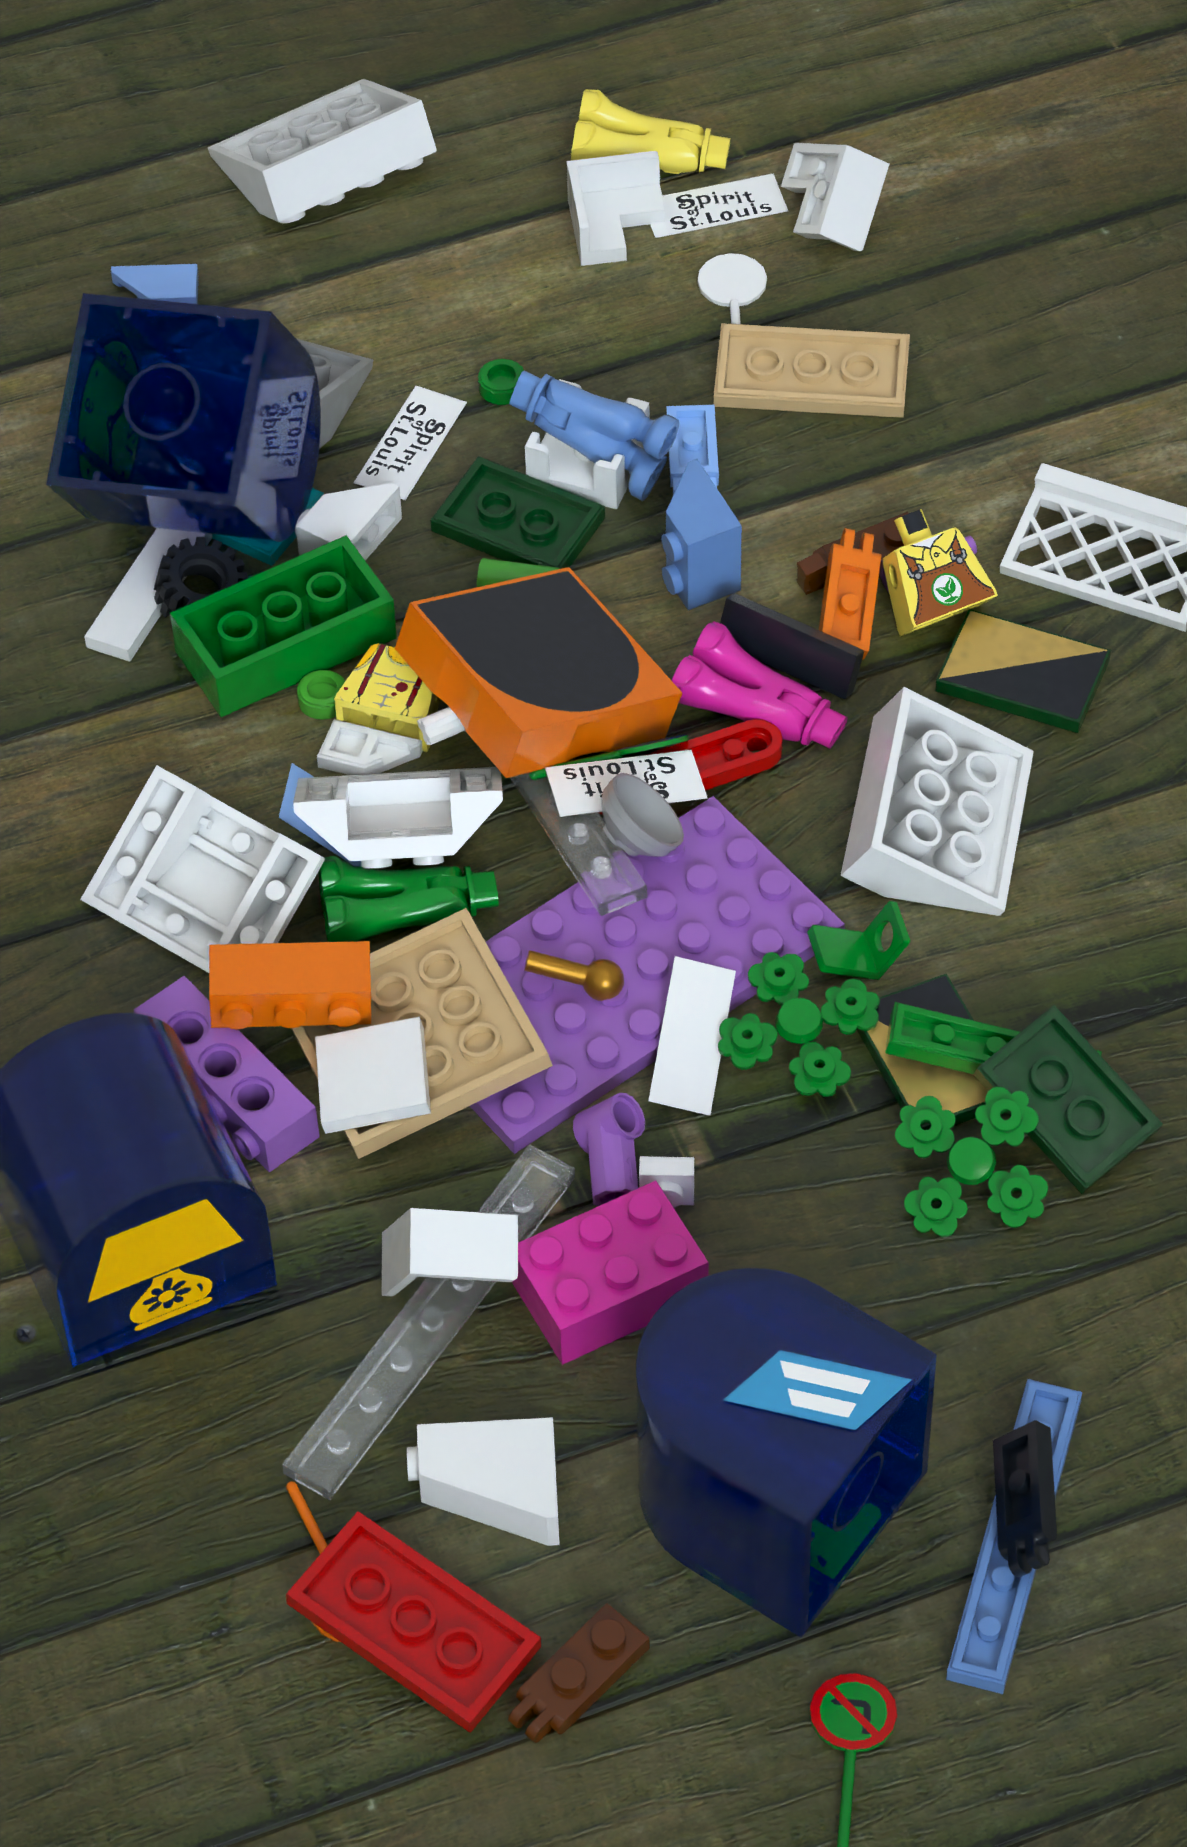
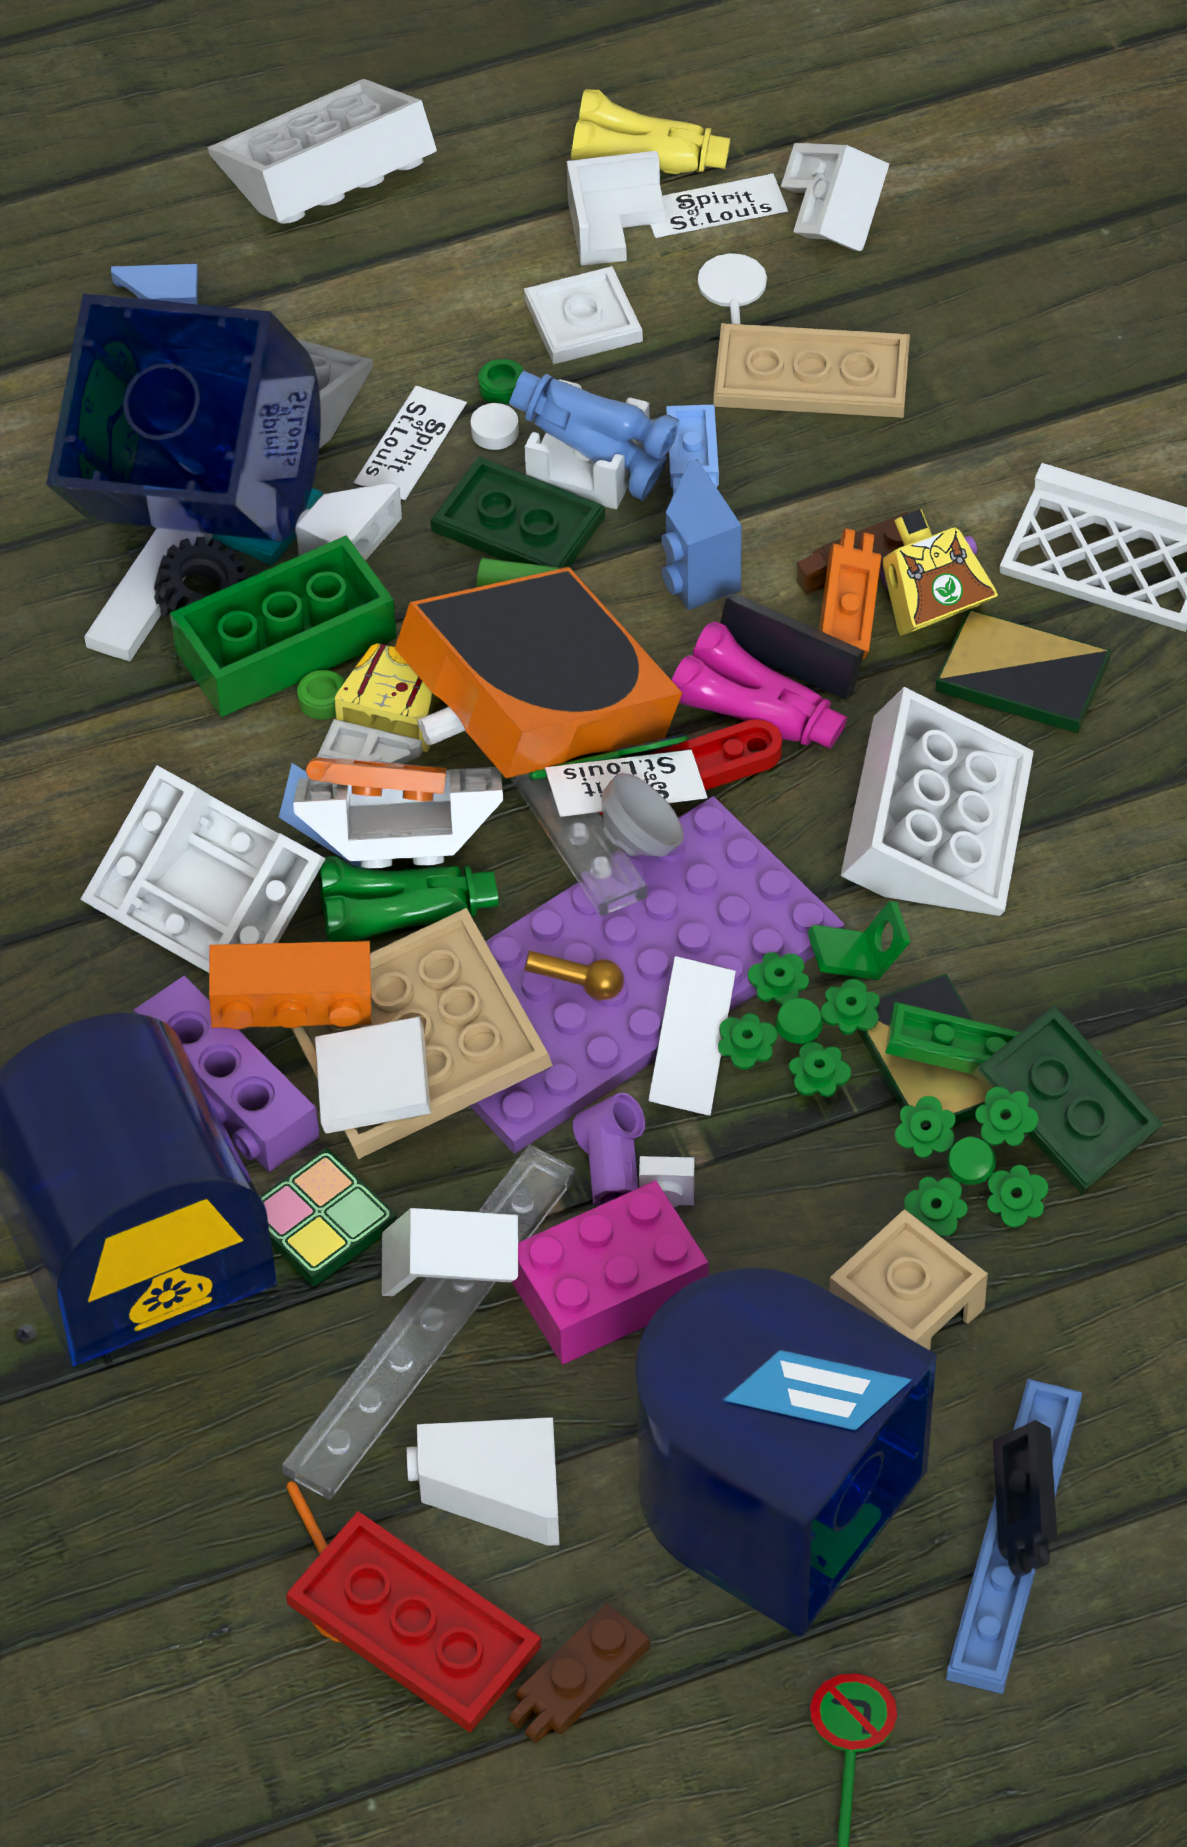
(323, 1216): none -> tile
(370, 777): none -> orange hinge
(494, 426): none -> white tile
(583, 315): none -> white tile
(911, 1280): none -> tan panel

